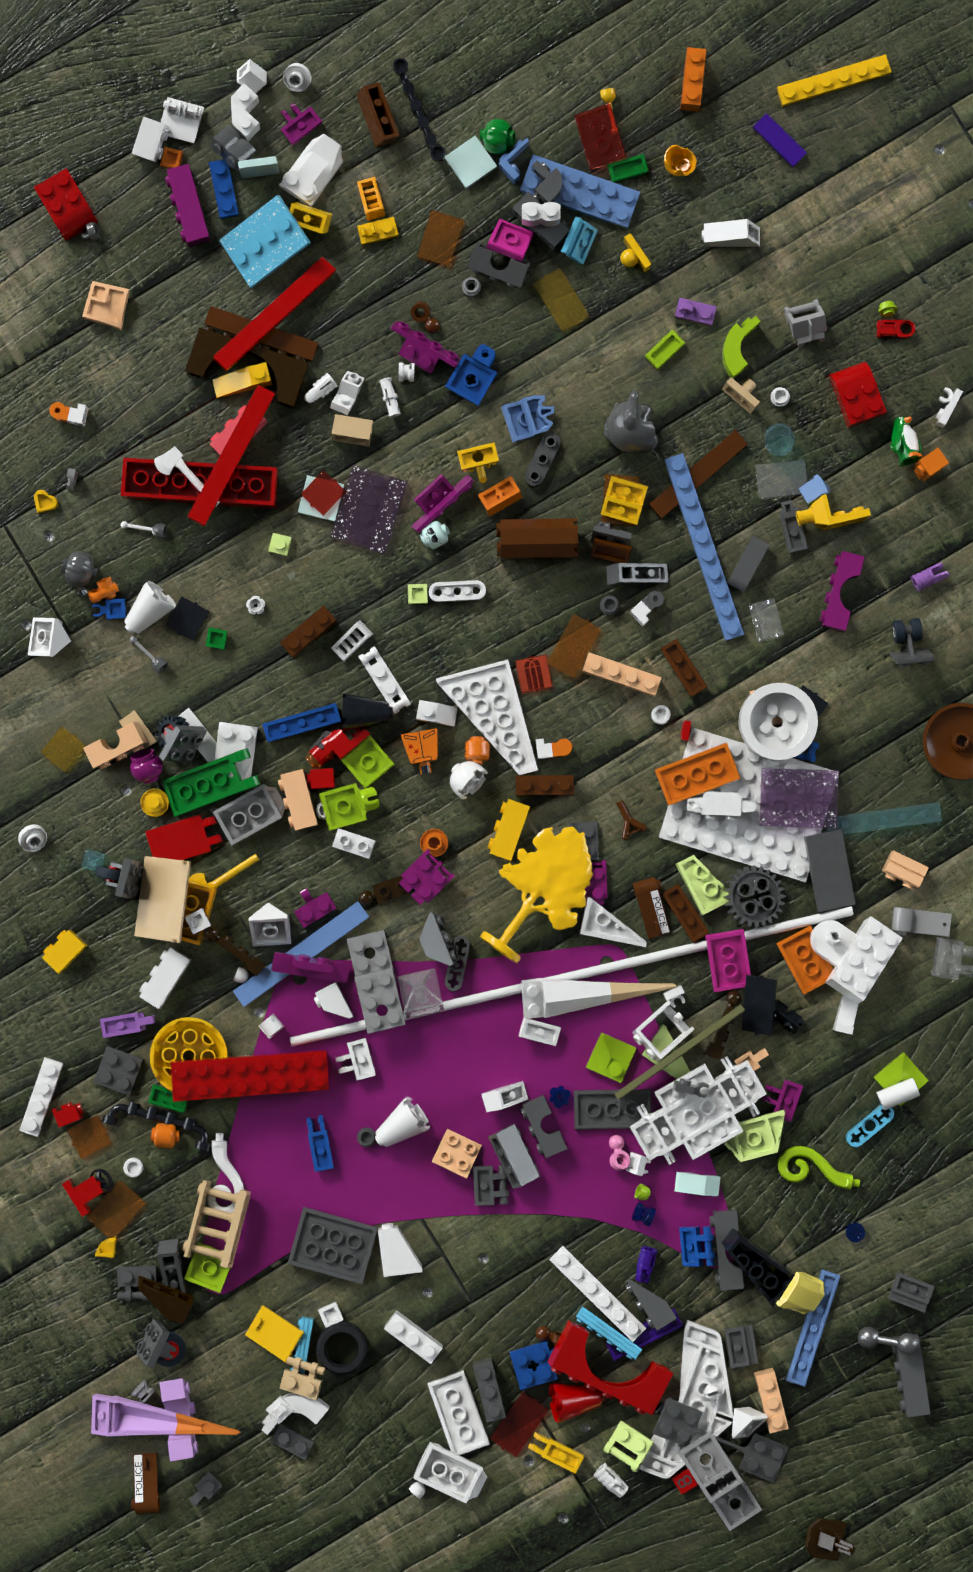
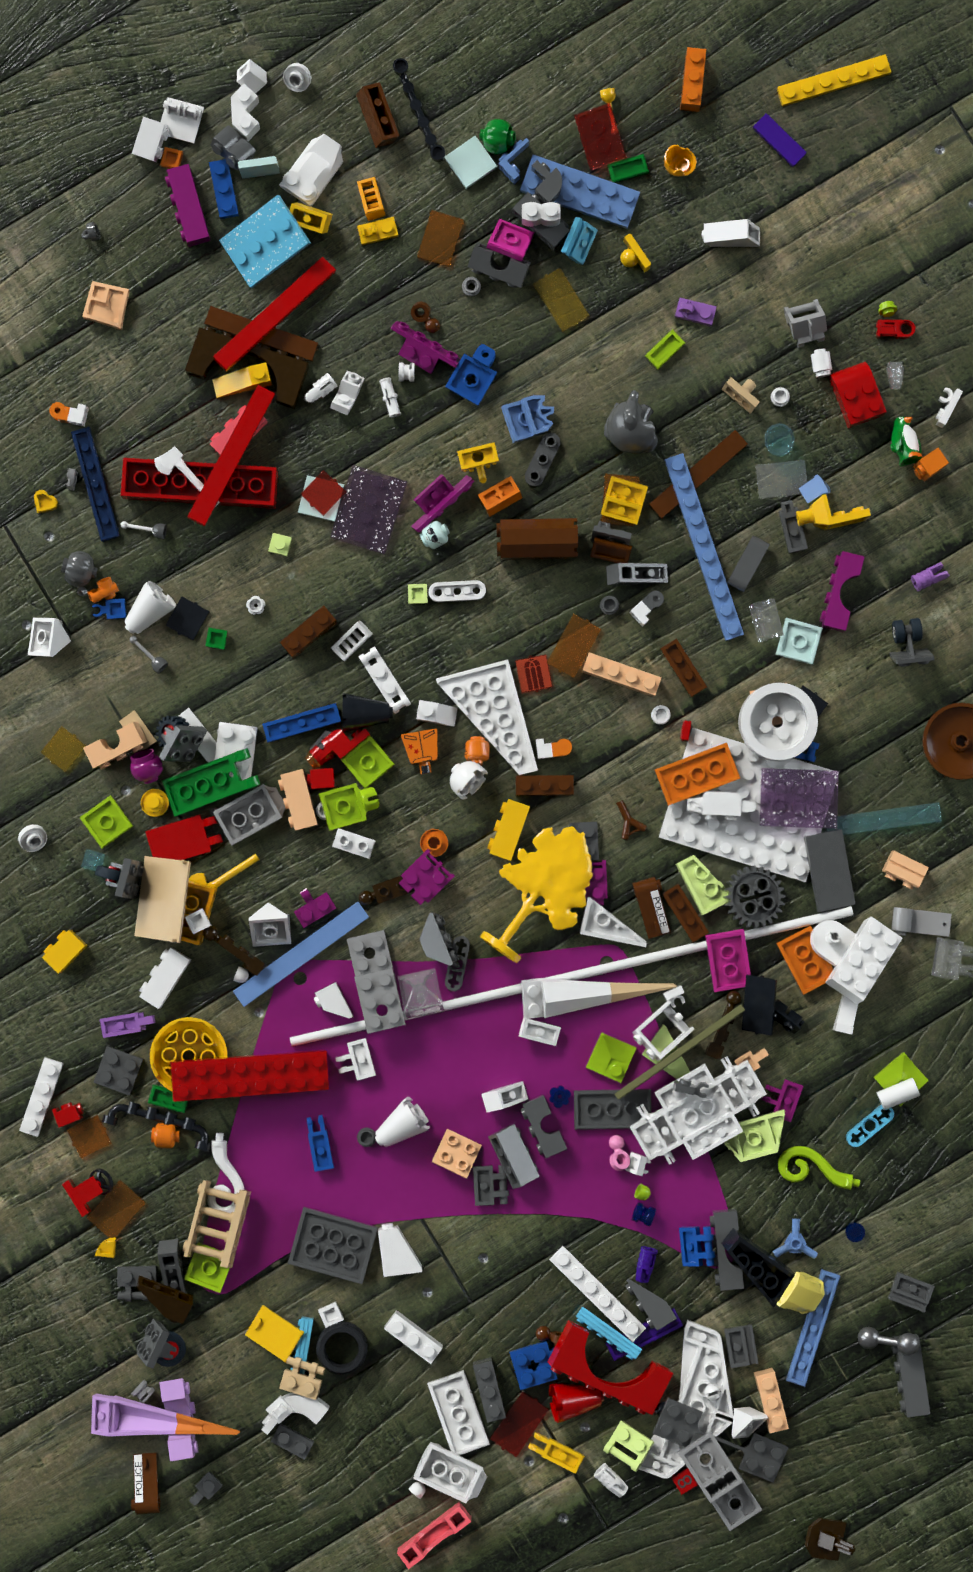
(65, 204): red brick -> none
(95, 484): none -> dark blue tile
(106, 821): none -> lime plate
(133, 1167): white tile -> none
(271, 1026): white leg -> none
(301, 125): magenta hinge -> none
(310, 967): magenta bracket -> none
(352, 430): tan hinge -> none
(442, 1527): none -> coral arch
(697, 1184): light aqua slope -> none
(732, 357): lime arch -> none
(795, 1243): none -> medium blue piece
(799, 641): none -> light aqua tile
(821, 363): none -> white brick
(895, 374): none -> clear cone

